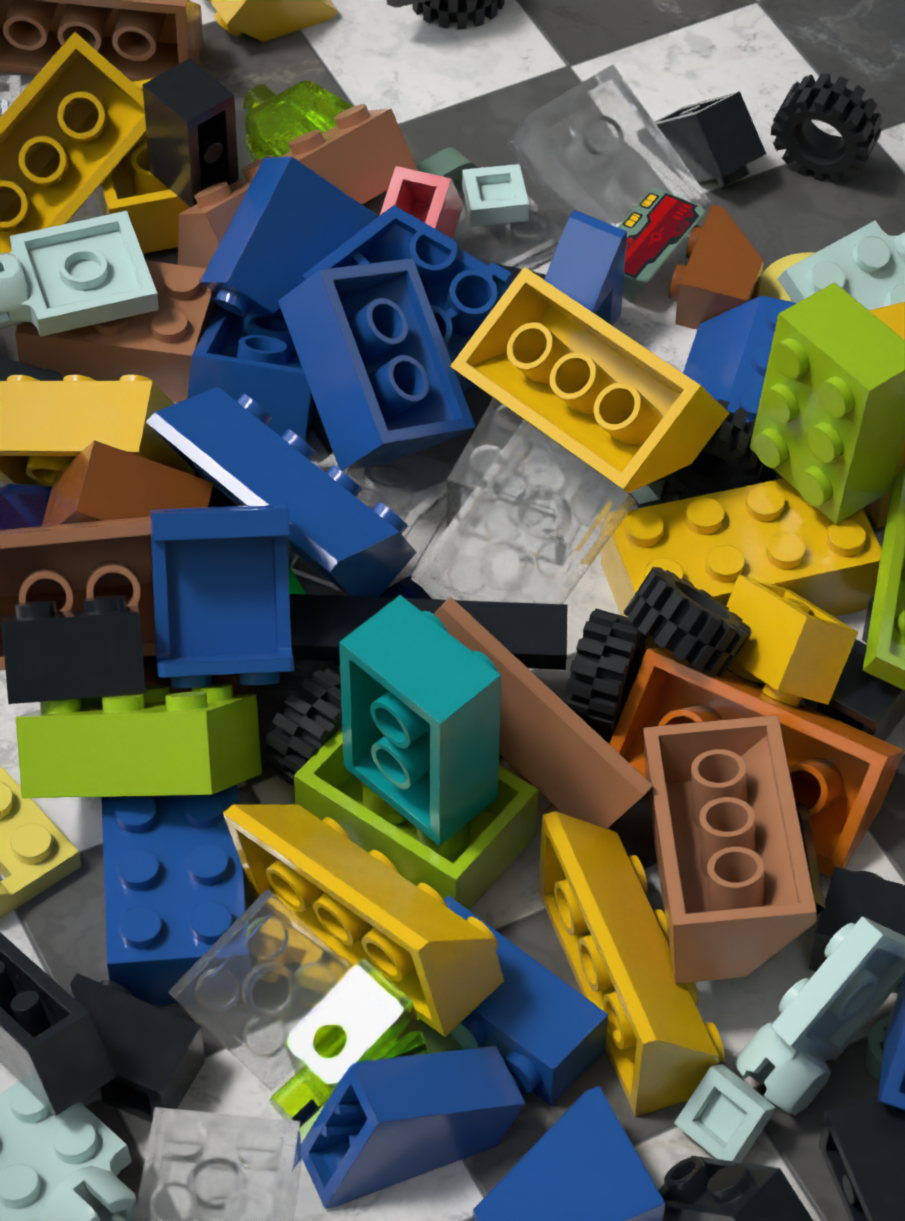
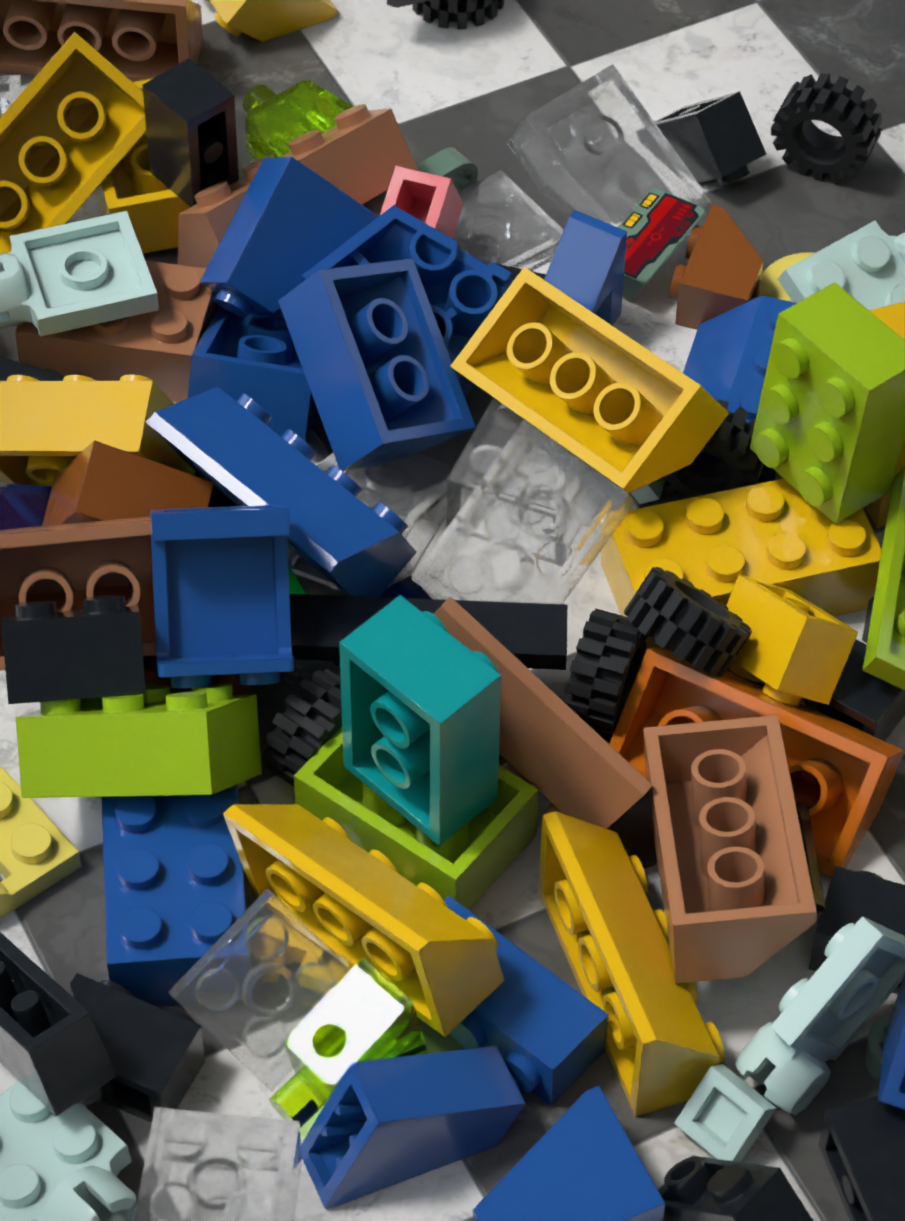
(495, 195): light aqua plate -> none

